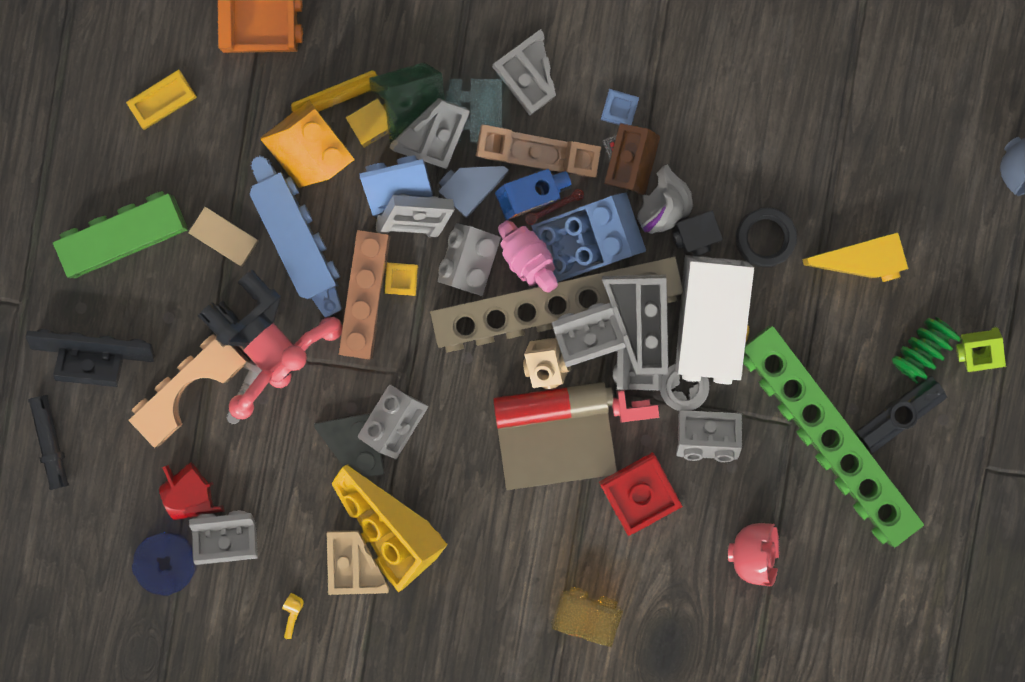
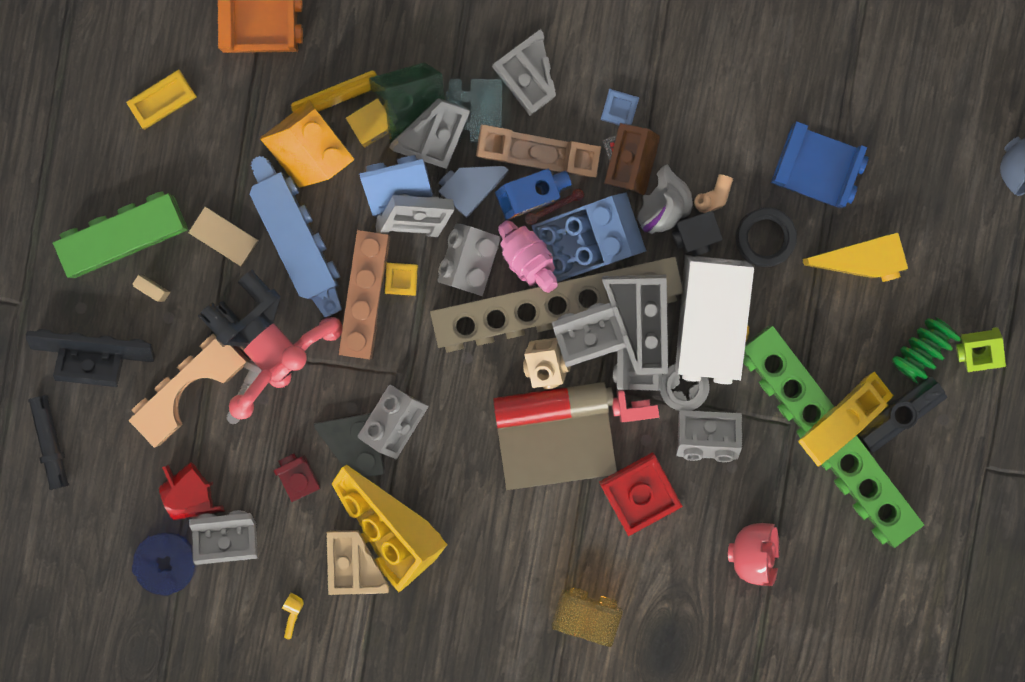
(151, 288): none -> tan tile
(297, 476): none -> dark red bracket
(716, 198): none -> light nougat arm
(819, 166): none -> blue panel
(846, 419): none -> yellow slope

